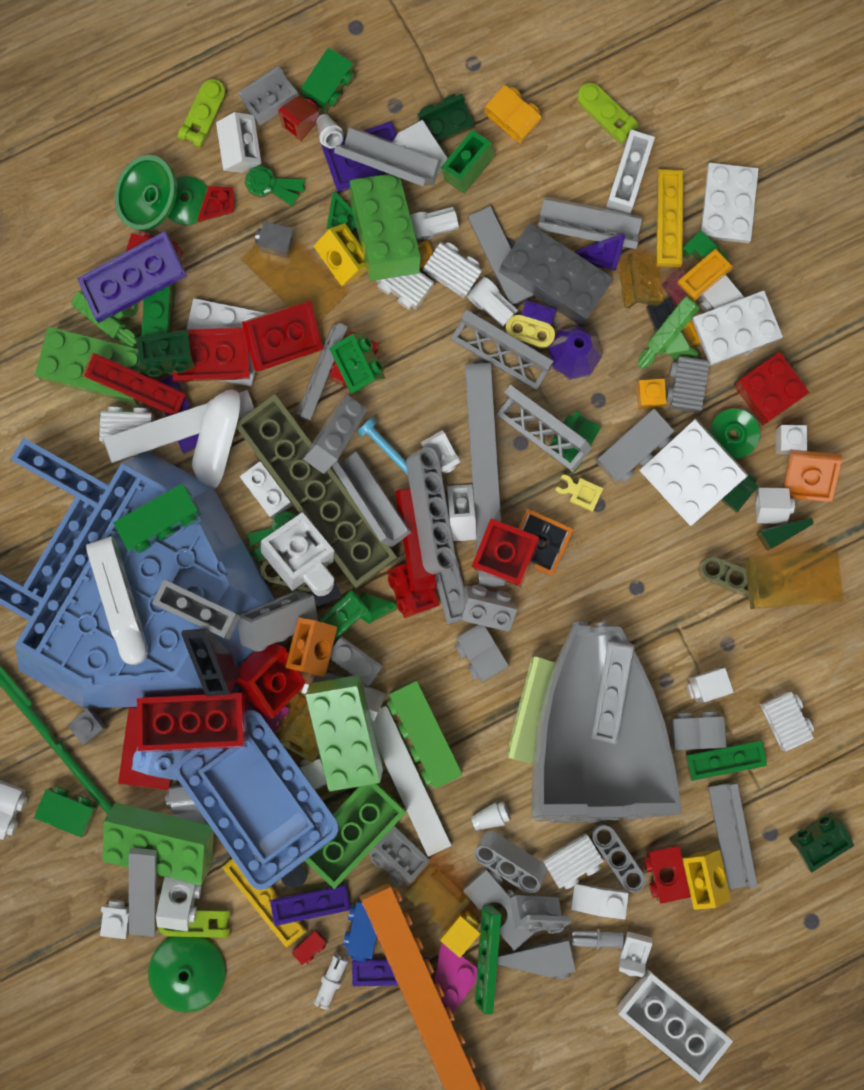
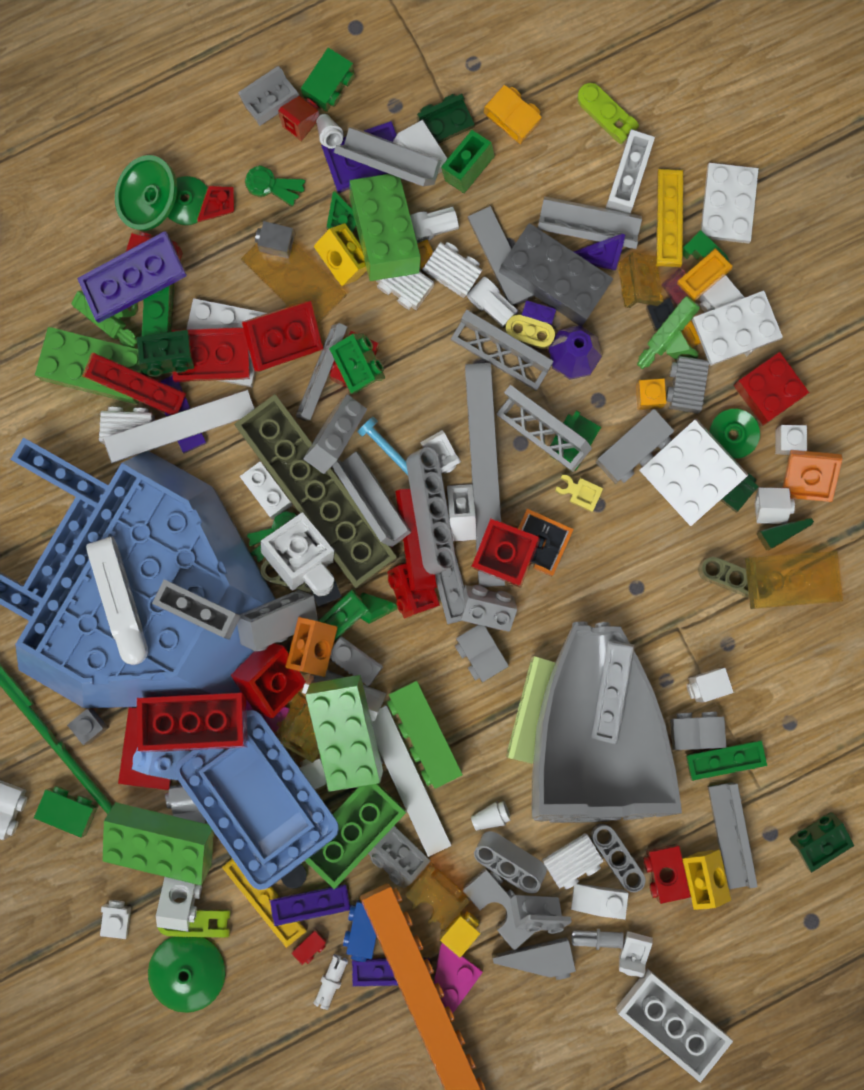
(142, 891): light grey tile -> none
(158, 519): green brick -> none
(203, 112): lime plate -> none
(211, 661): black slope -> none
(216, 437): white brick -> none
(238, 142): white brick -> none
(487, 959): green tile -> none
(787, 720): white brick -> none

